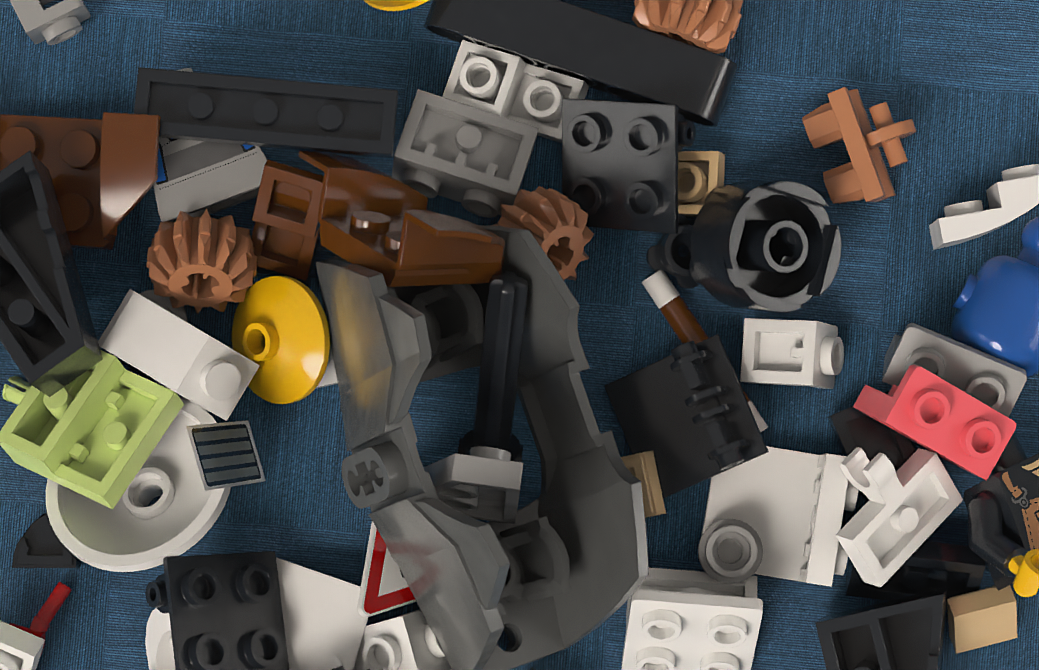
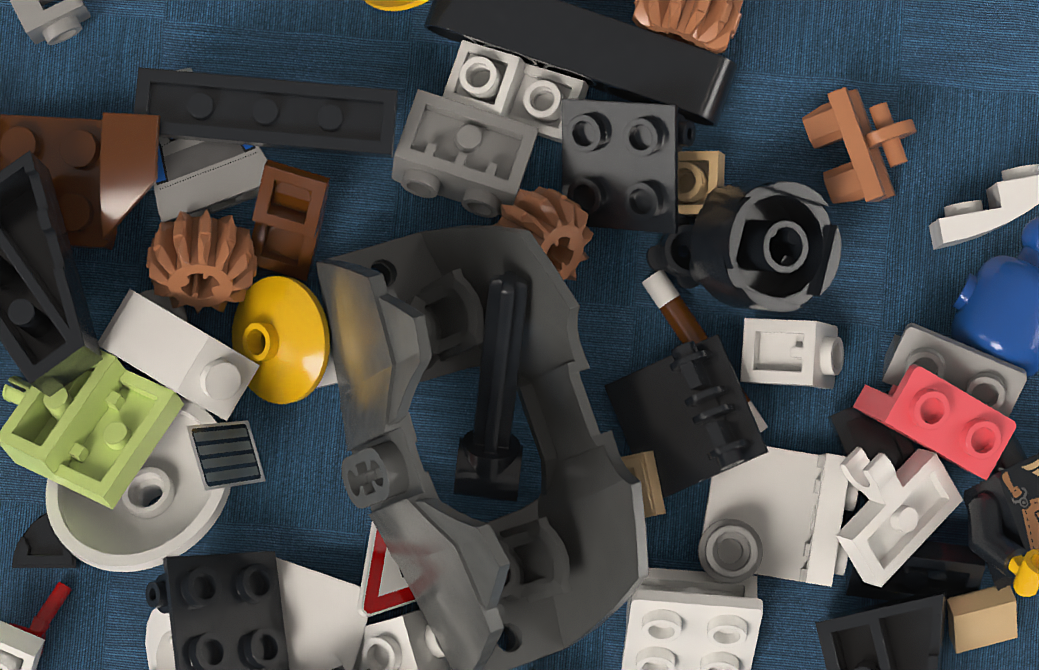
(387, 228): reddish brown piece -> none
(479, 483): light grey wing -> none

